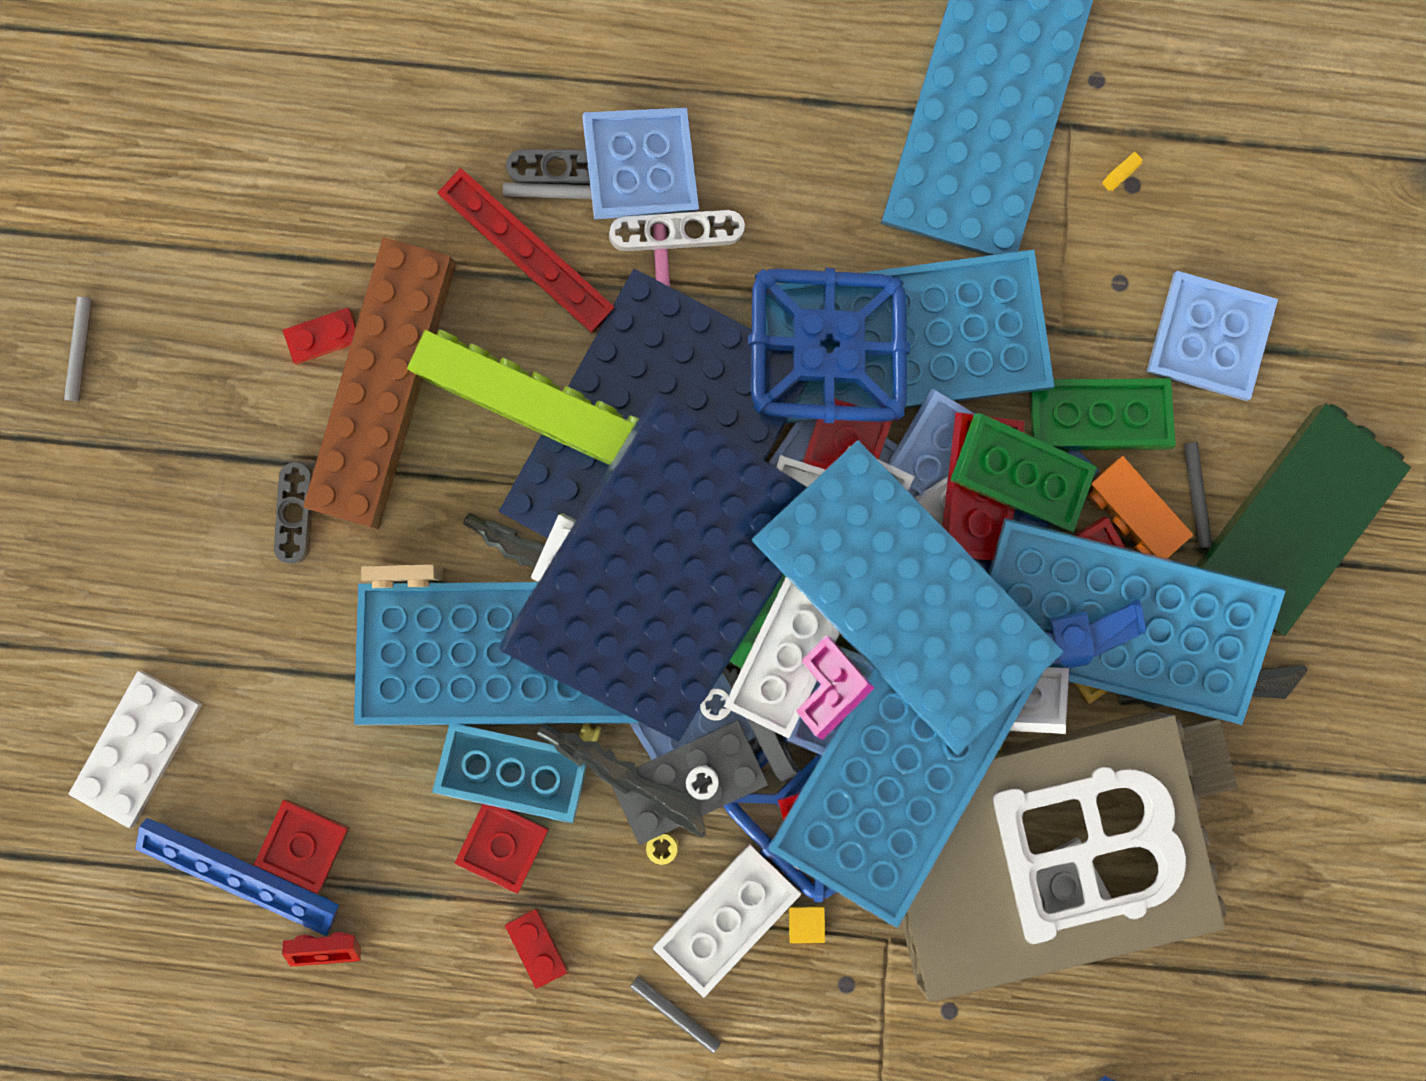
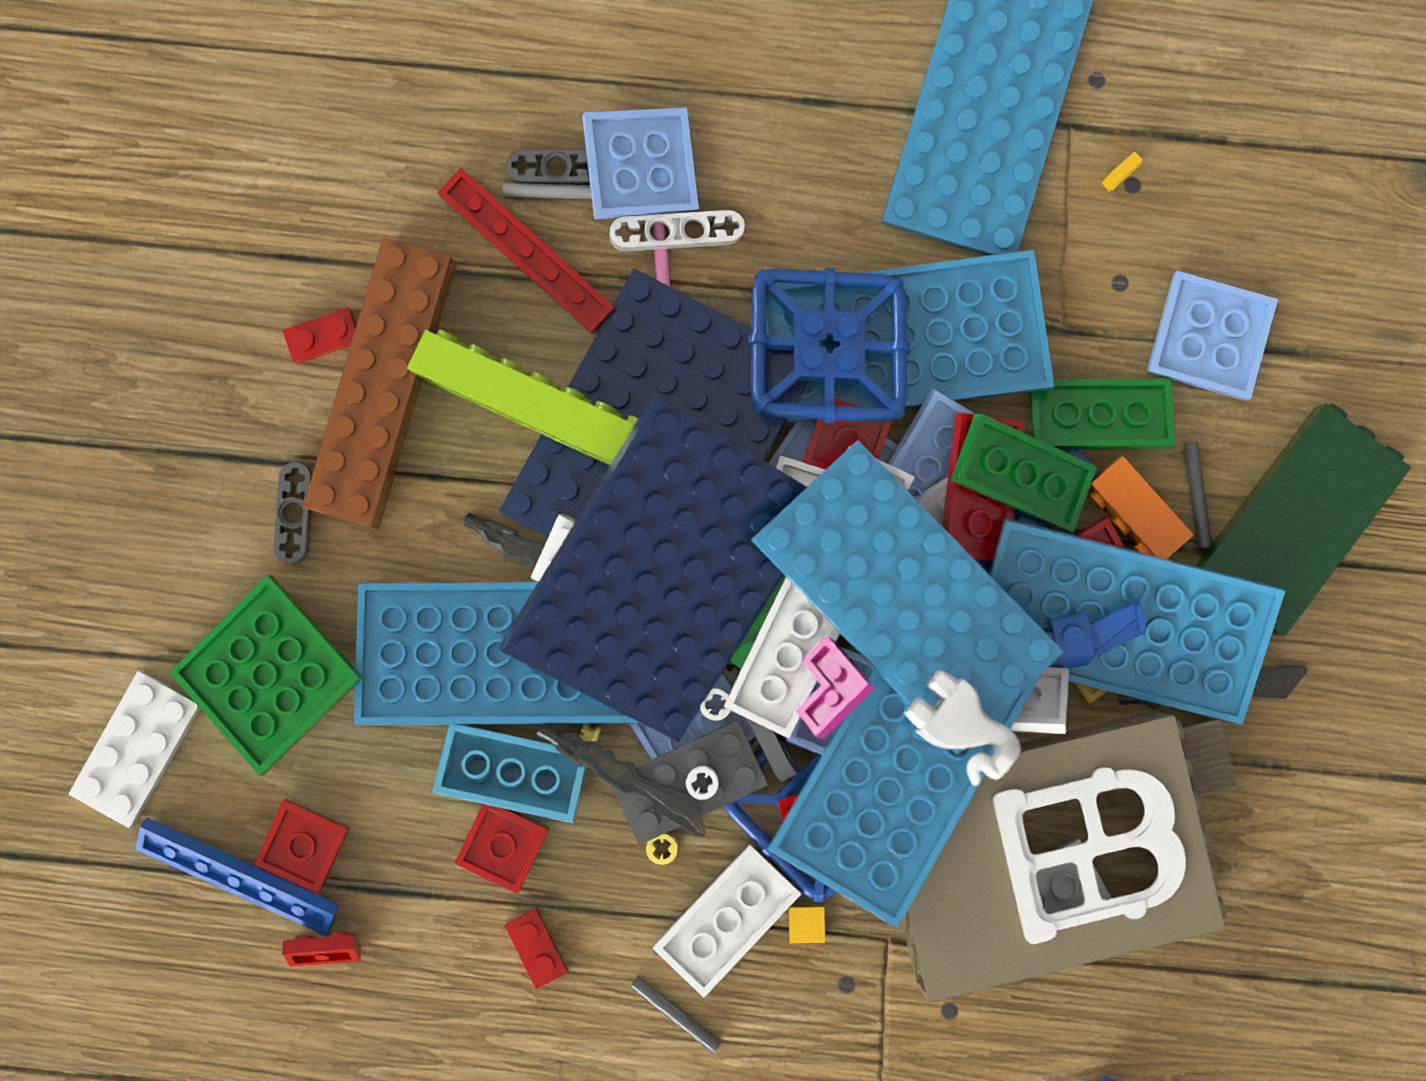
(77, 349): light grey bar -> none
(266, 675): none -> green plate
(415, 575): tan plate -> none
(961, 723): none -> white hips

